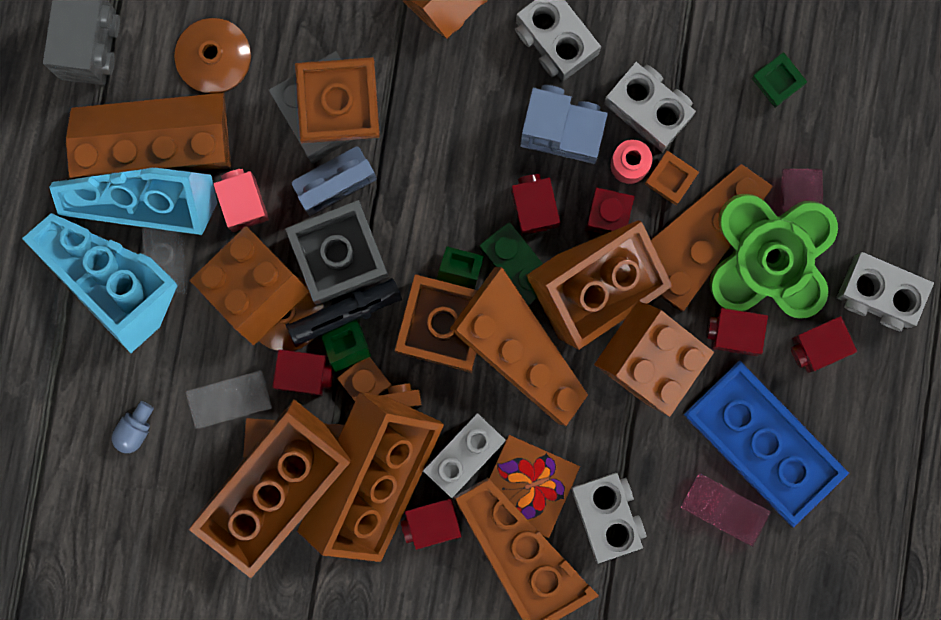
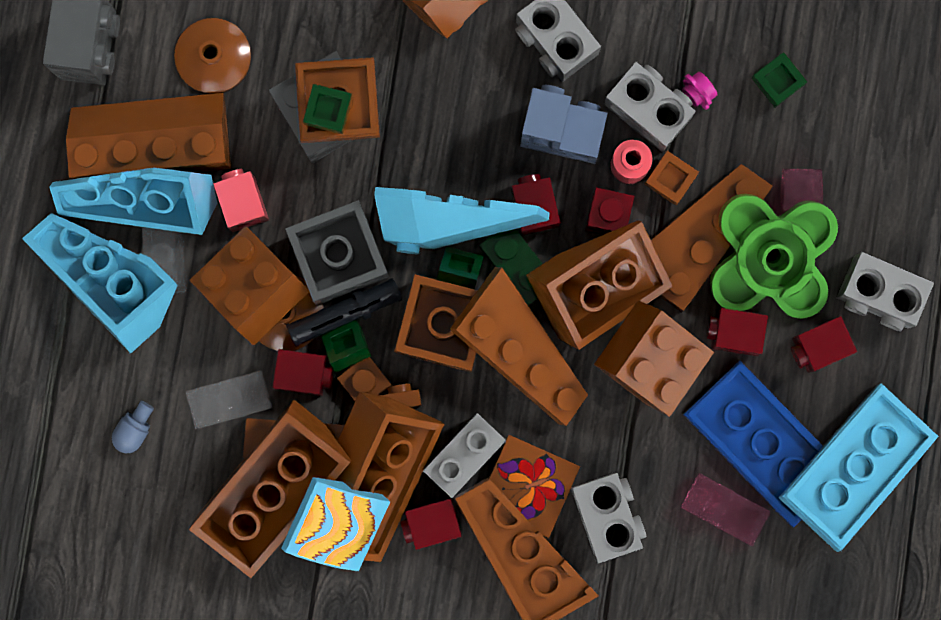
(327, 109): none -> dark green plate
(333, 180): sand blue bracket -> none
(335, 524): none -> slope
(423, 221): none -> medium azure wedge
(699, 89): none -> dark pink plate
(858, 467): none -> medium azure tile

